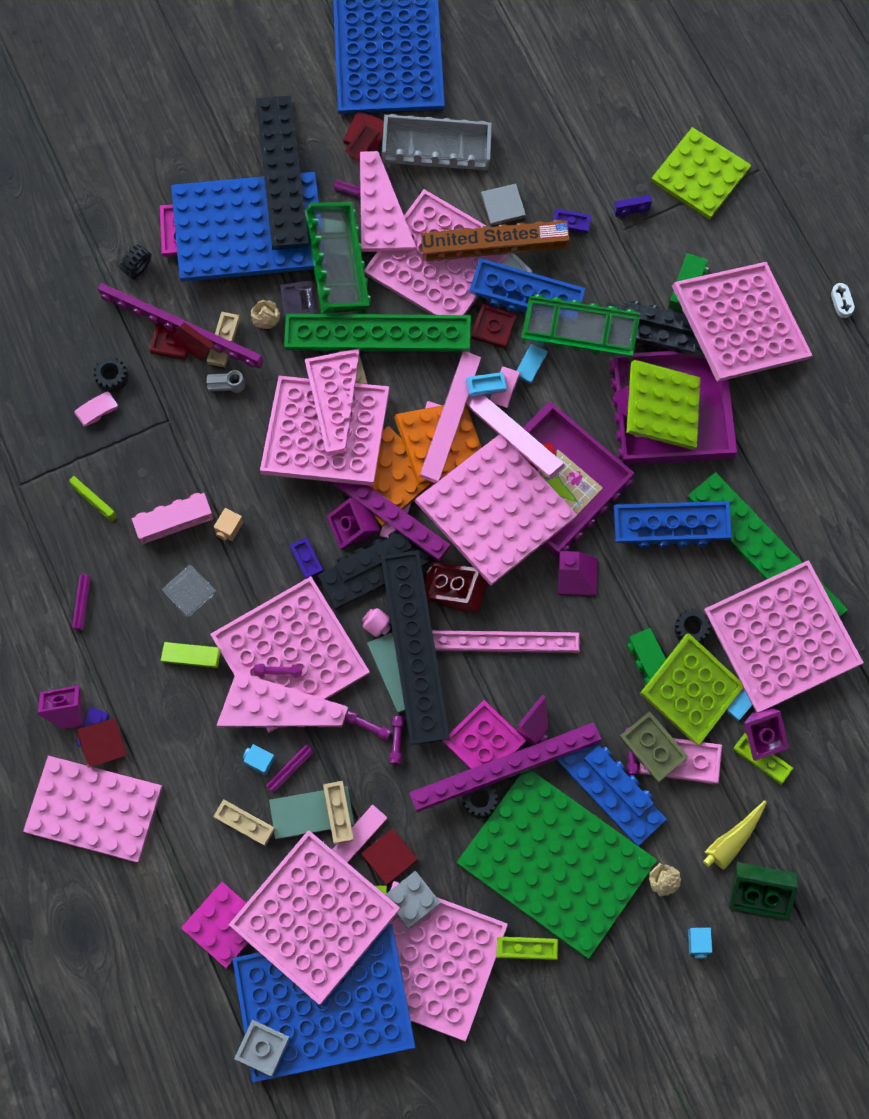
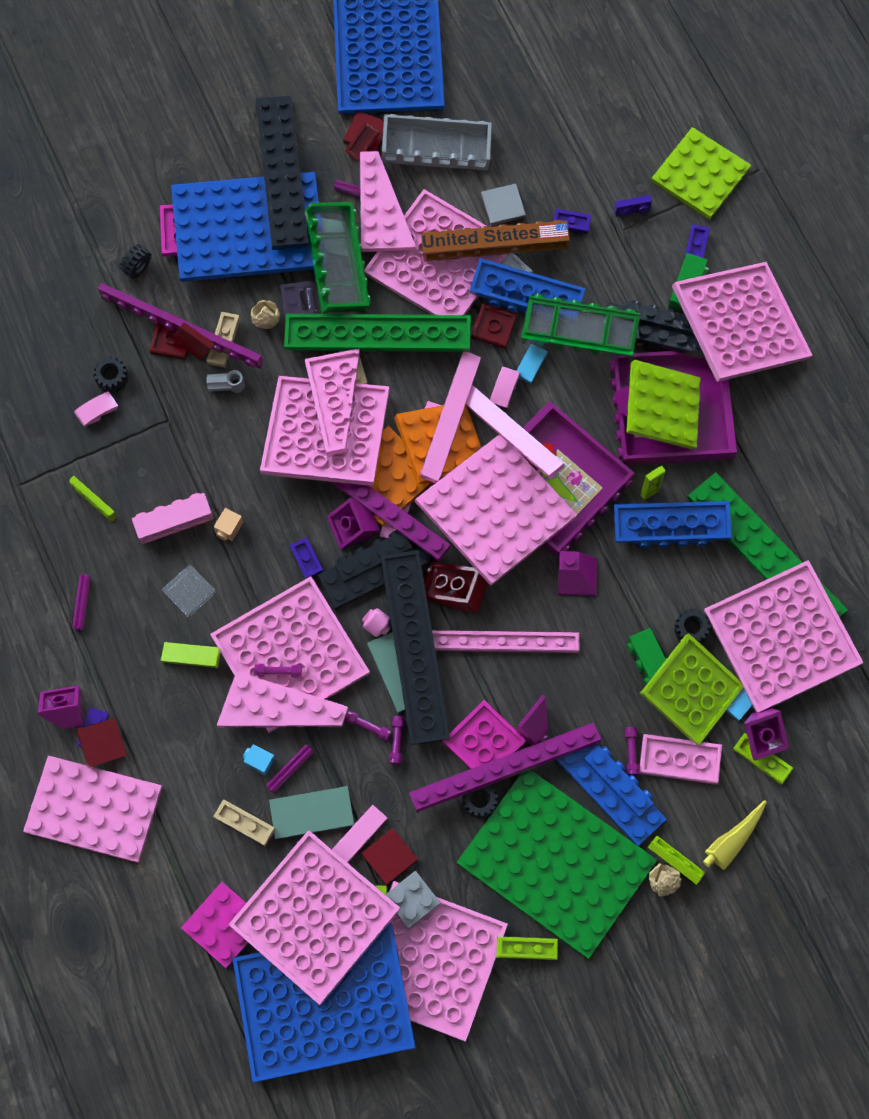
(262, 1048): light grey plate -> none
(338, 812): tan plate -> none
(486, 384): medium azure tile -> none
(652, 483): none -> lime tile
(653, 746): olive plate -> none
(676, 859): none -> lime tile
(697, 240): none -> dark purple plate
(700, 942): medium azure brick -> none
(763, 890): dark green slope -> none
(846, 299): white beam -> none

